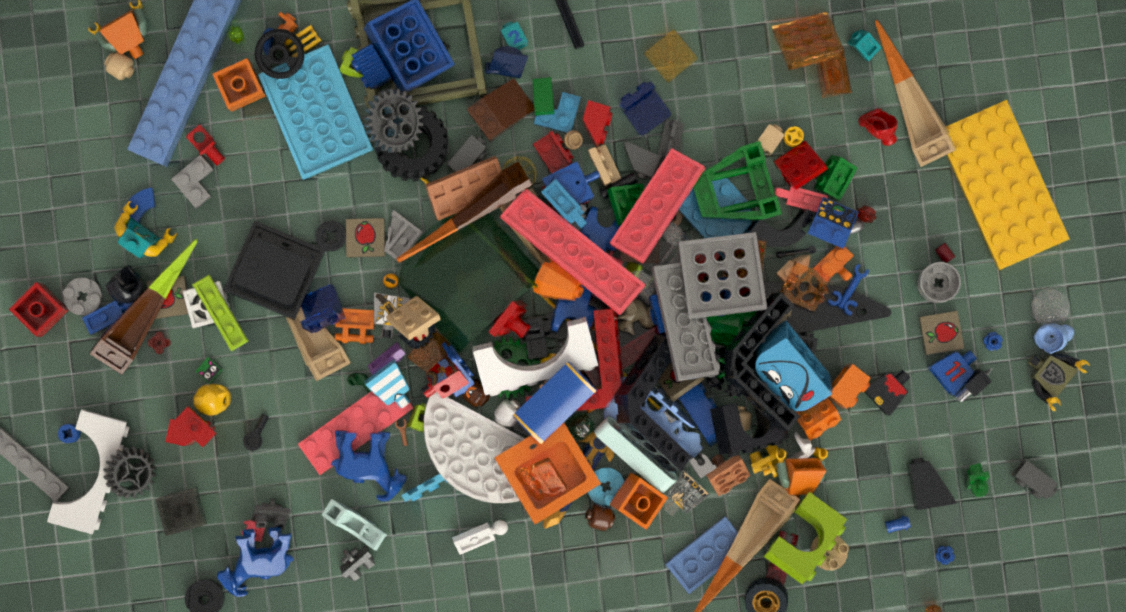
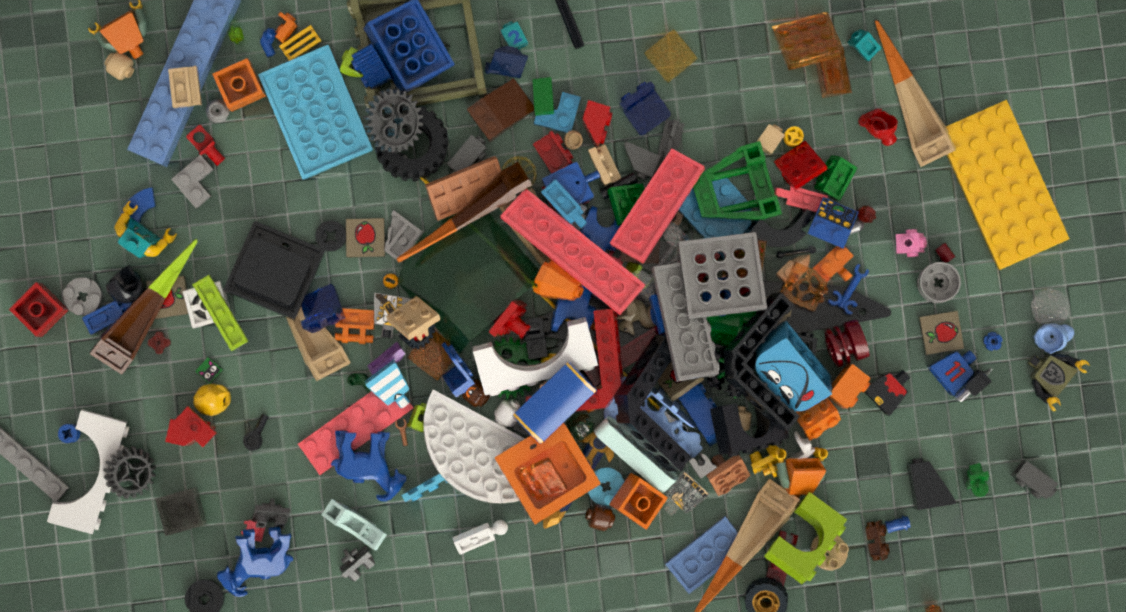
(185, 87): none -> tan plate
(215, 116): none -> light grey plate
(280, 36): black wheel -> none
(444, 379): torso -> none
(849, 342): none -> dark red wheel
(878, 533): none -> reddish brown hinge
(911, 243): none -> bright pink brick
(940, 552): blue plate -> none

